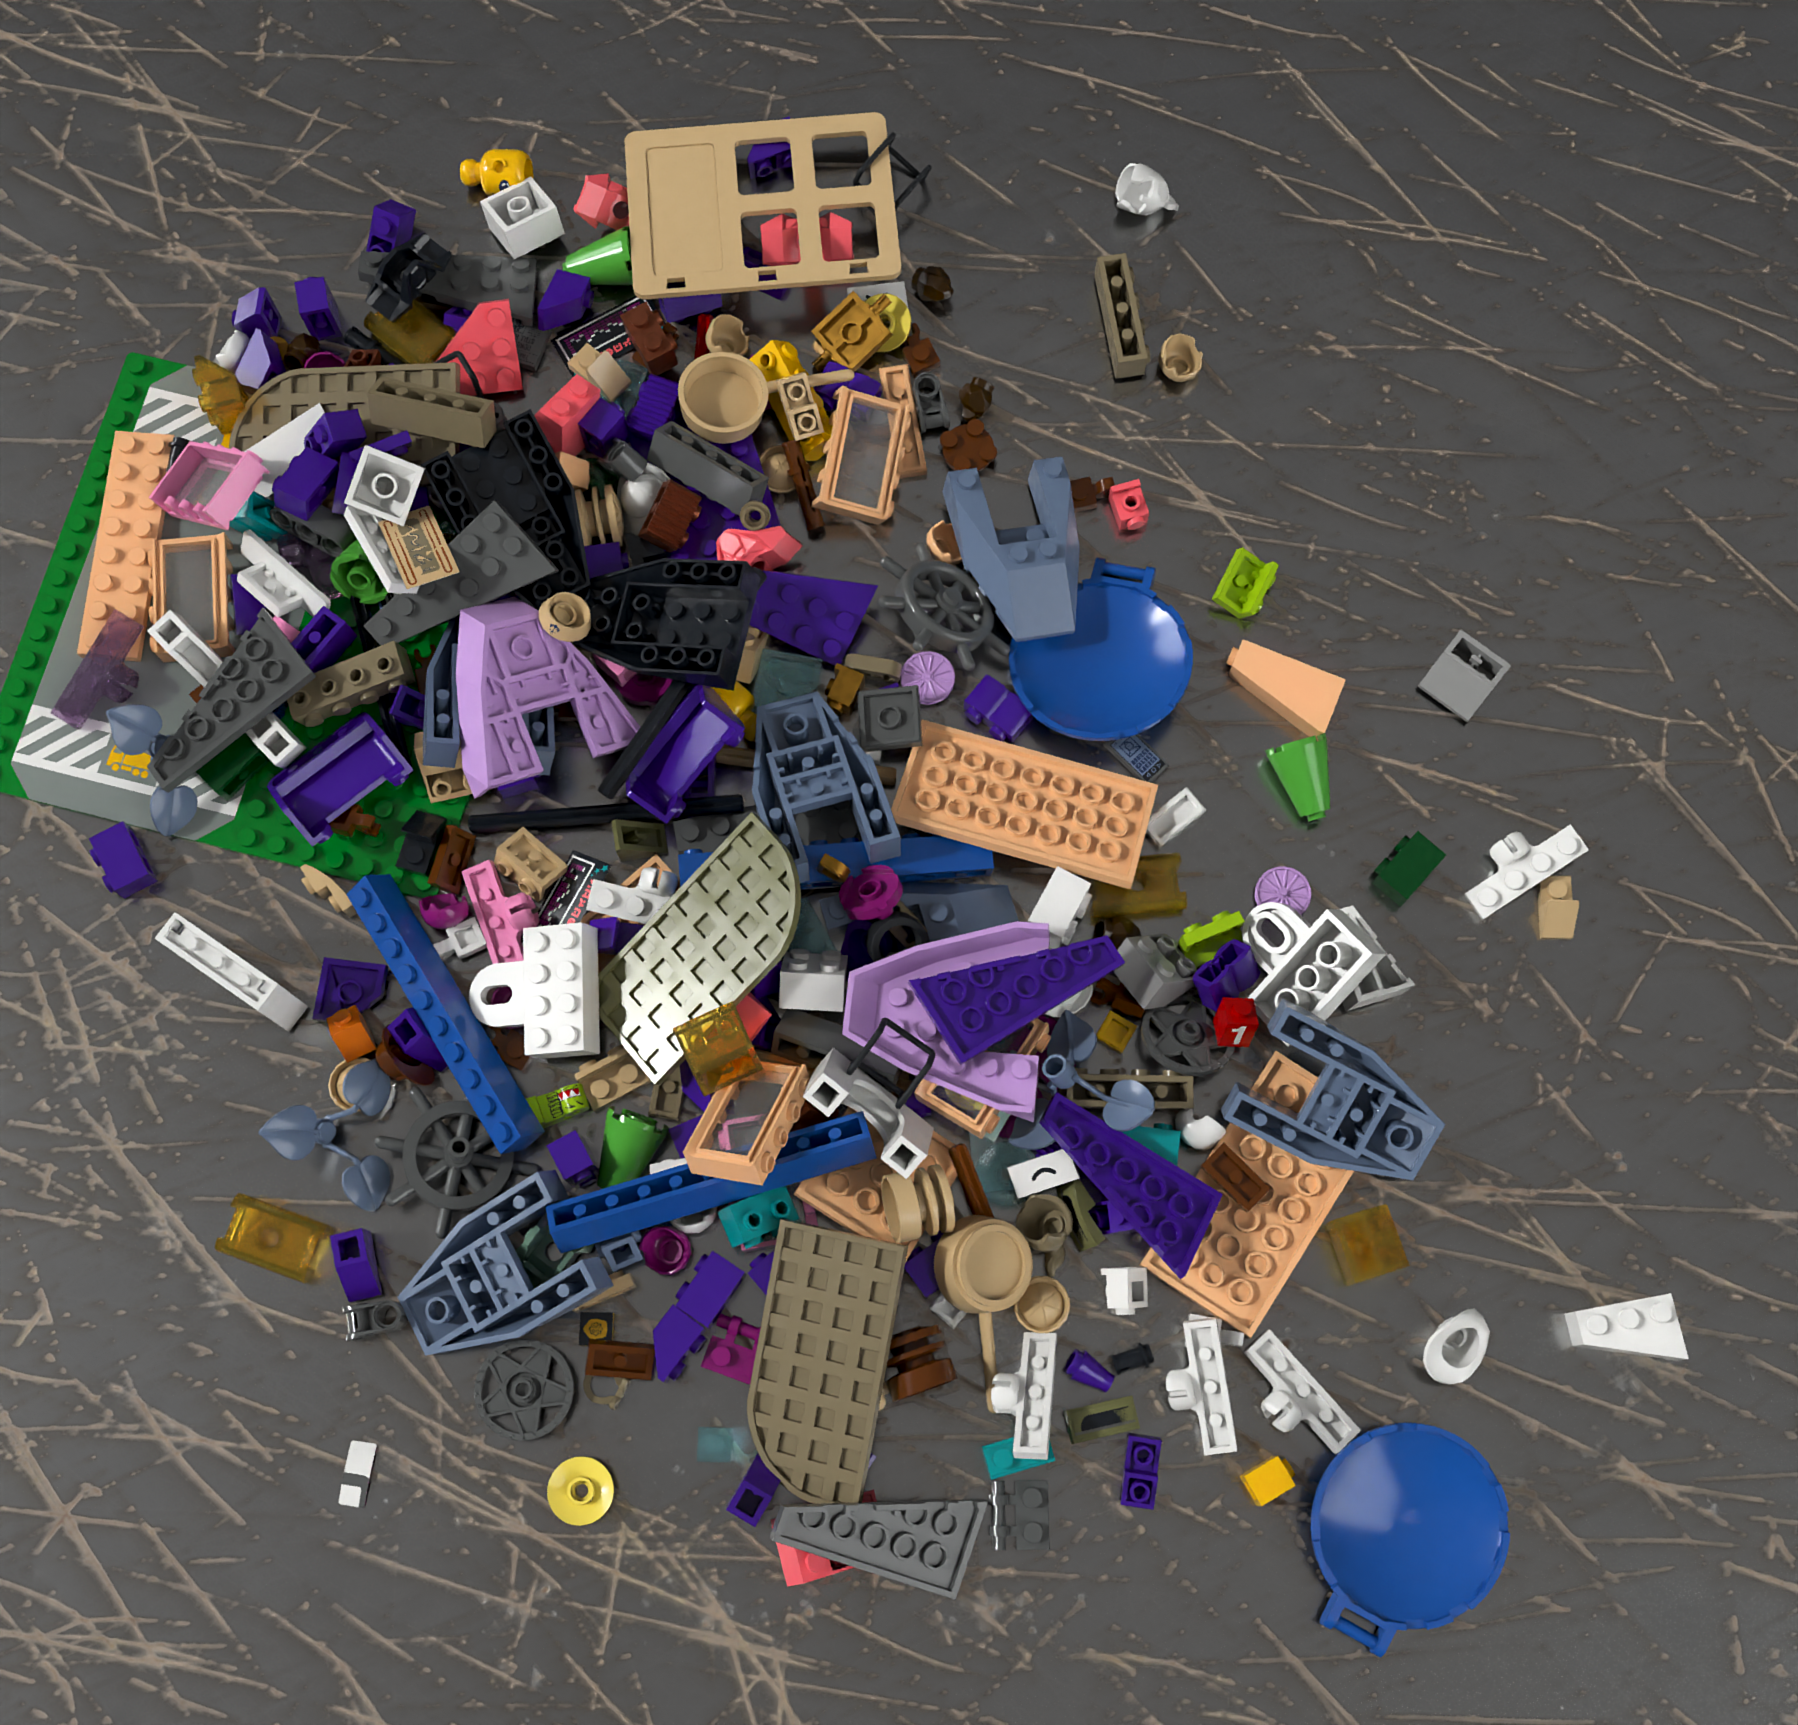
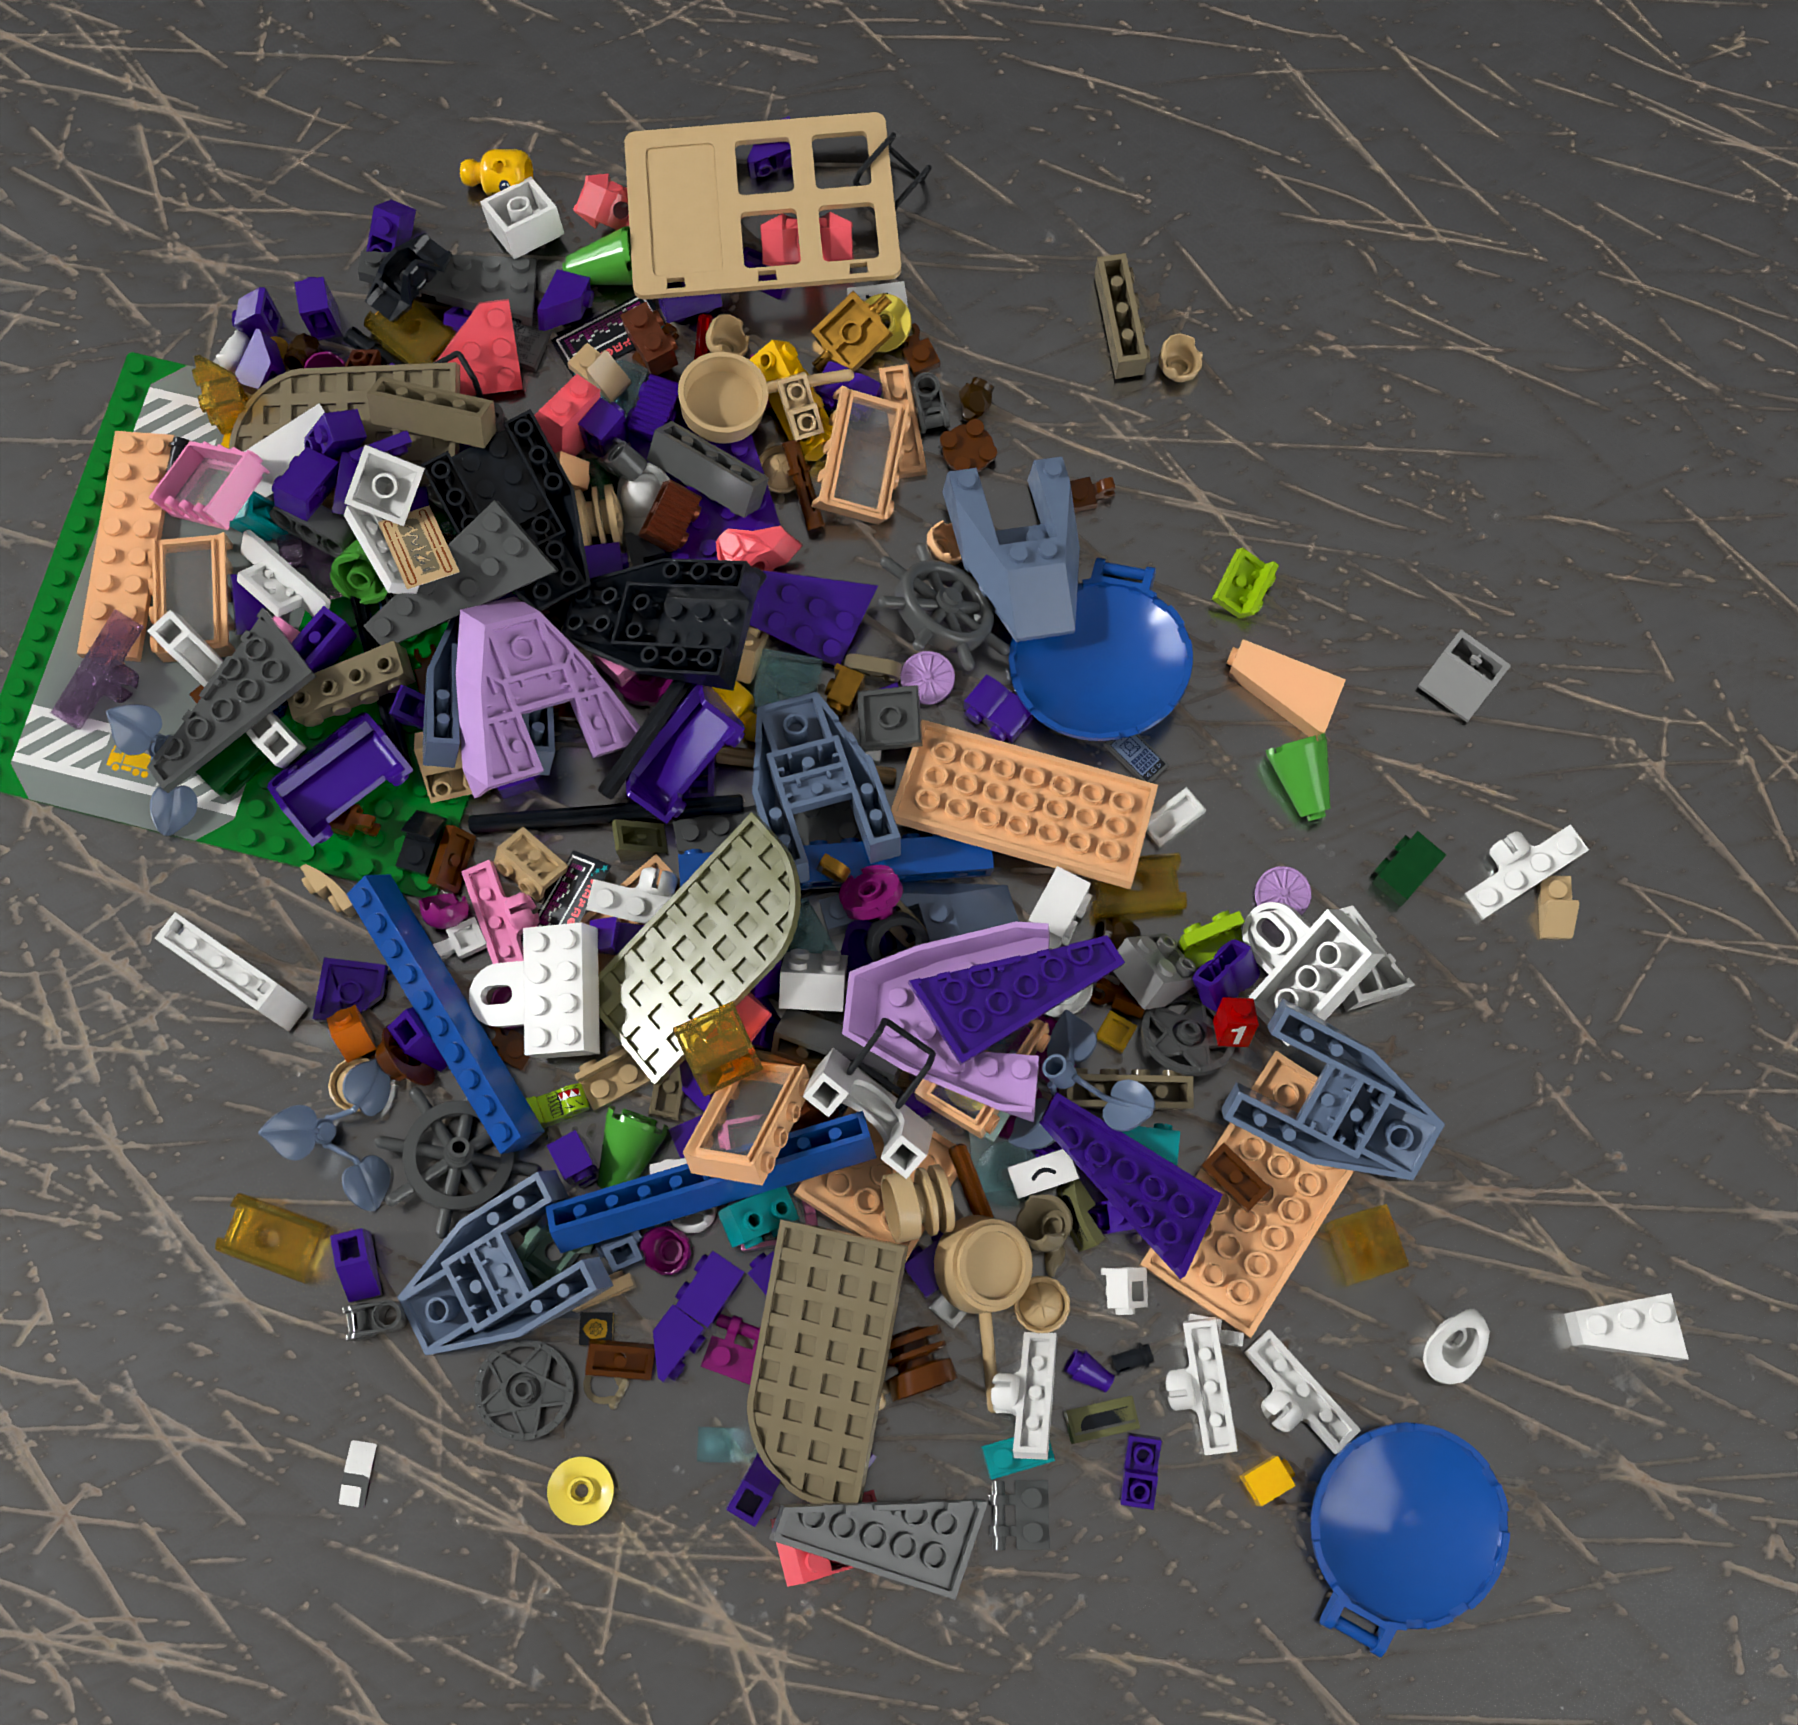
(122, 860): dark purple brick -> none
(565, 617): tan hat -> none
(750, 523): dark tan plate -> none
(932, 284): dark brown rock -> none
(1124, 515): coral brick -> none
(1143, 191): white helmet -> none
(1200, 1133): white hair -> none

